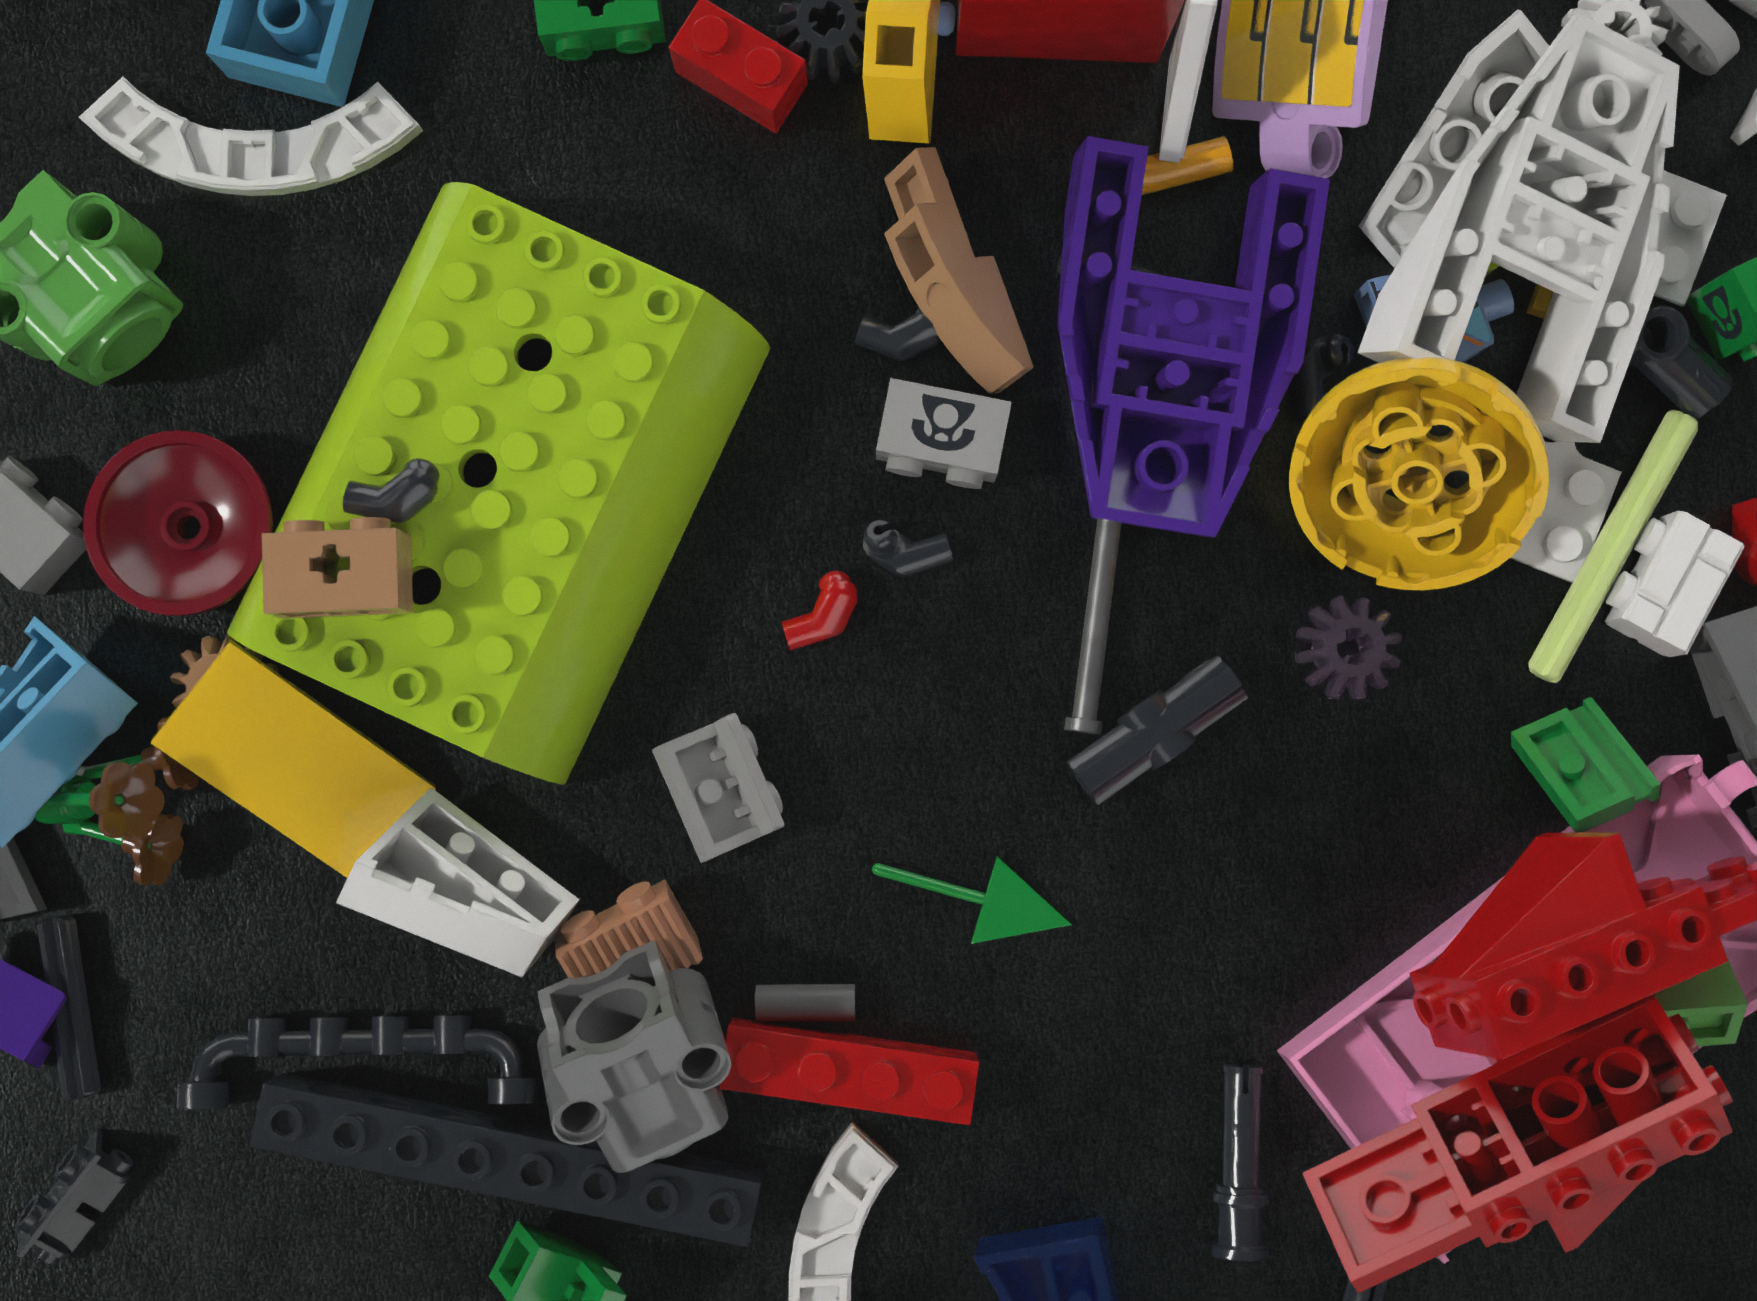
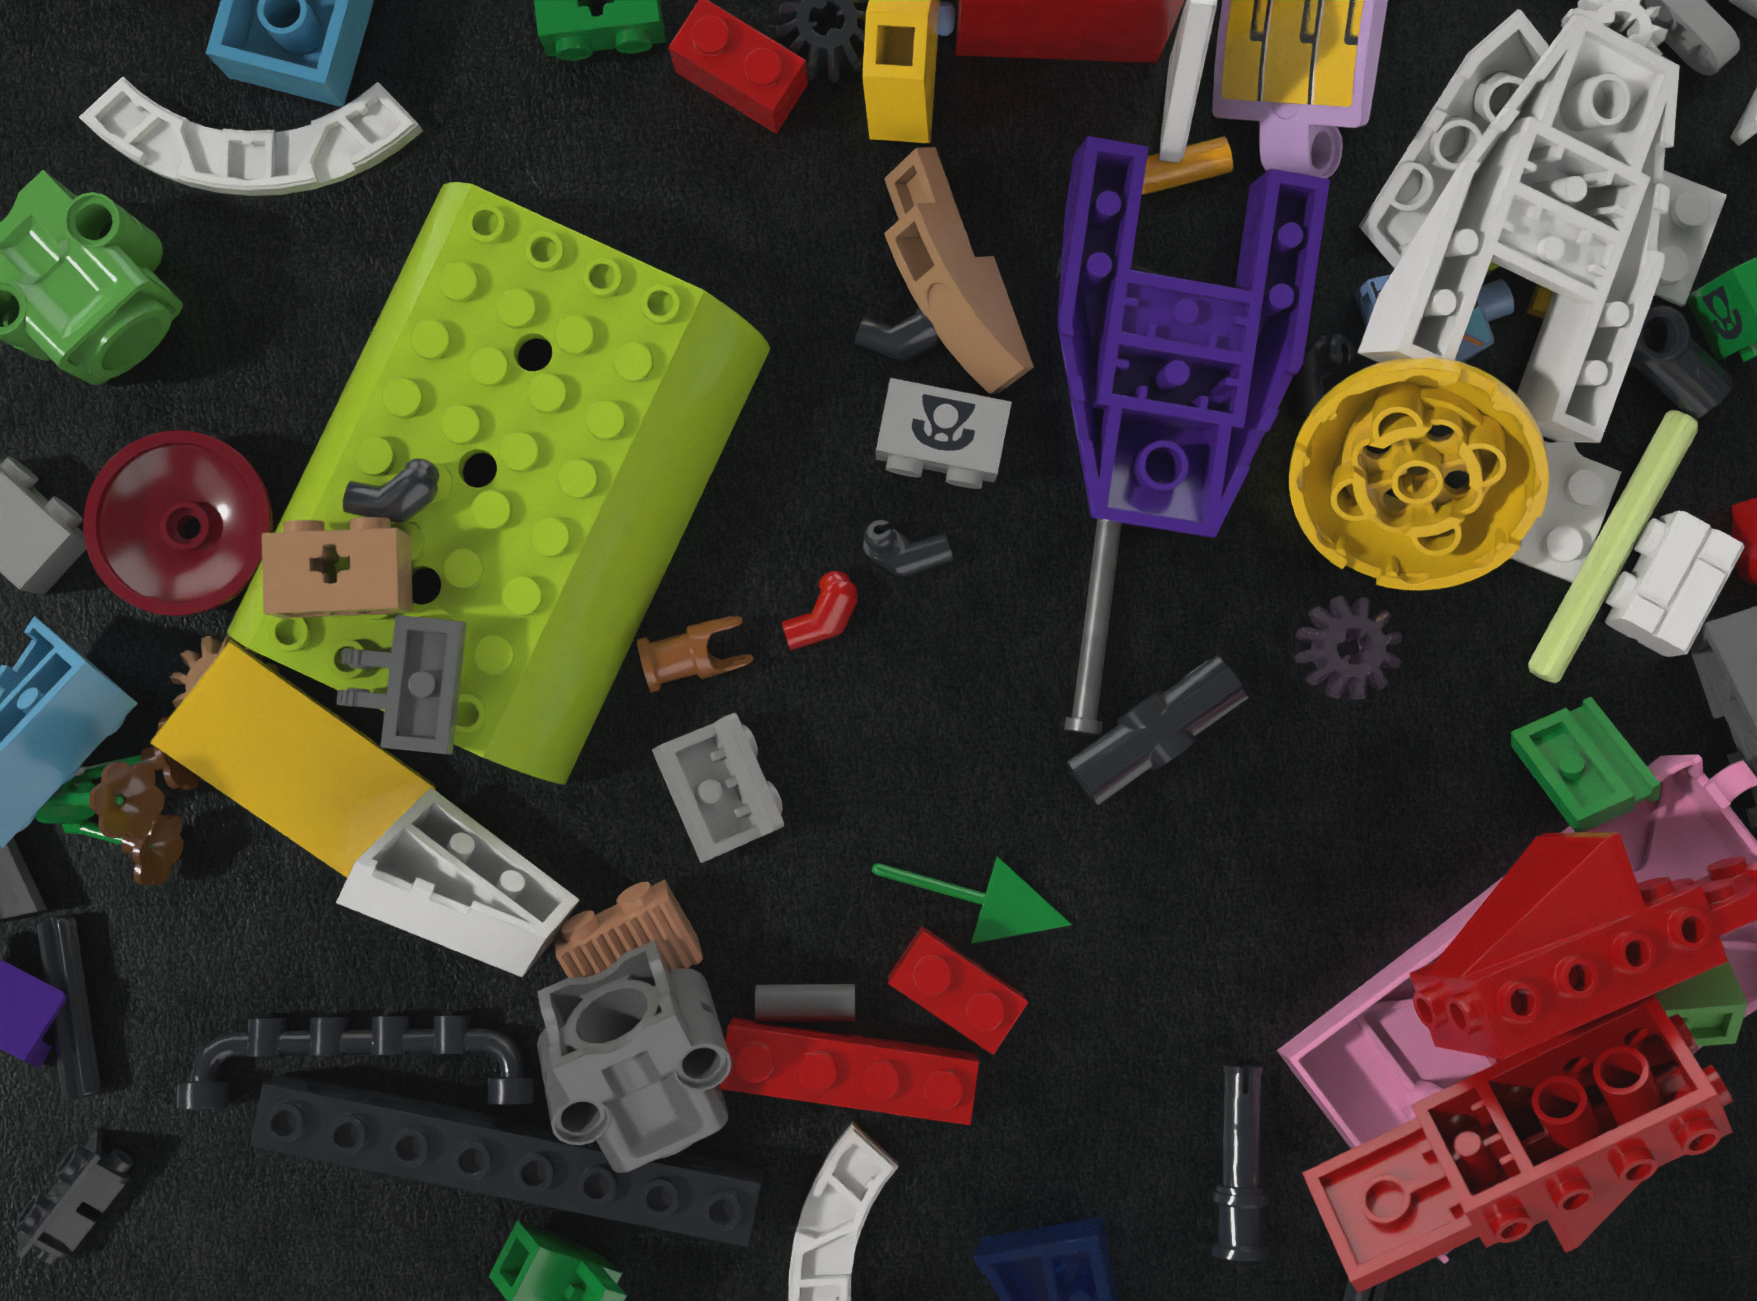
(421, 683): none -> dark grey hinge
(687, 654): none -> dark orange piece
(957, 990): none -> red brick

